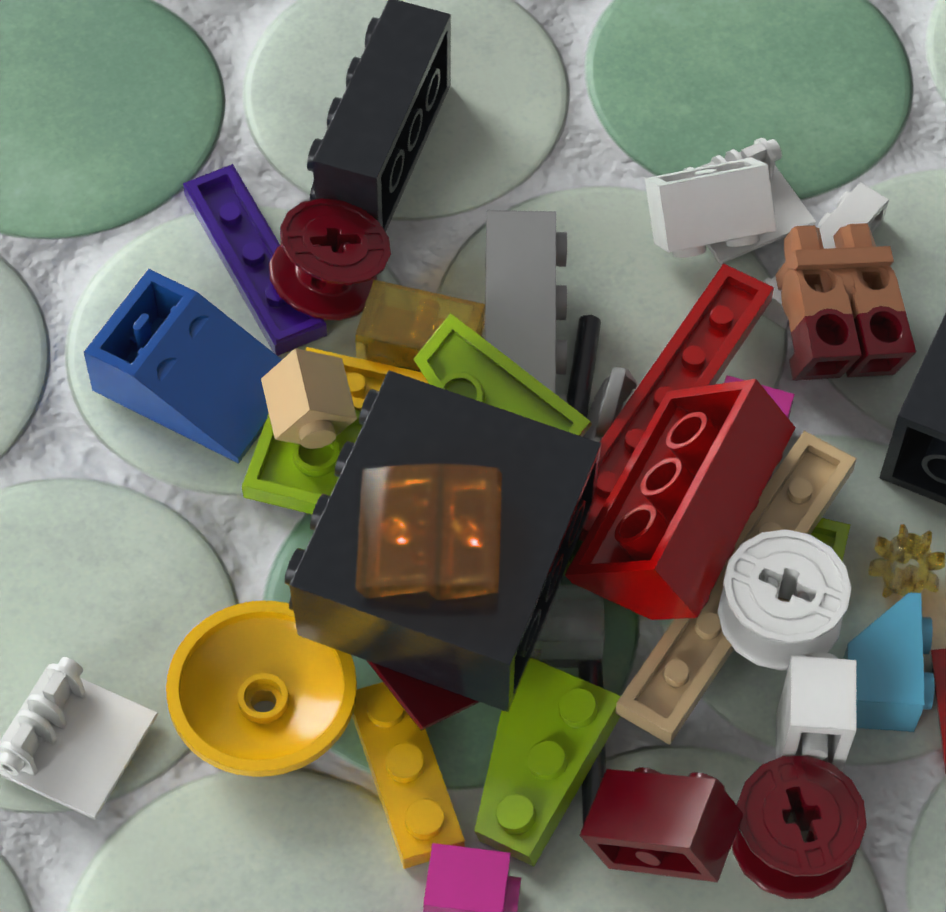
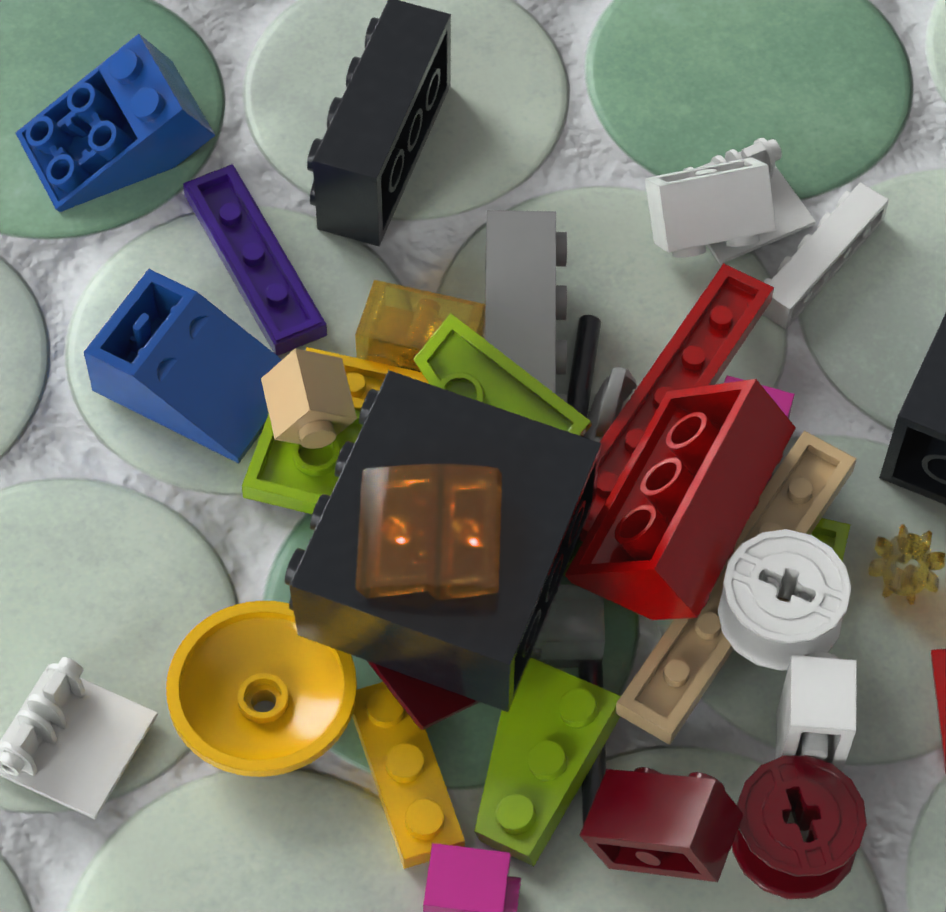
(115, 127): none -> blue slope
(328, 258): dark red piece -> none
(843, 305): hips -> none
(891, 668): medium azure slope -> none

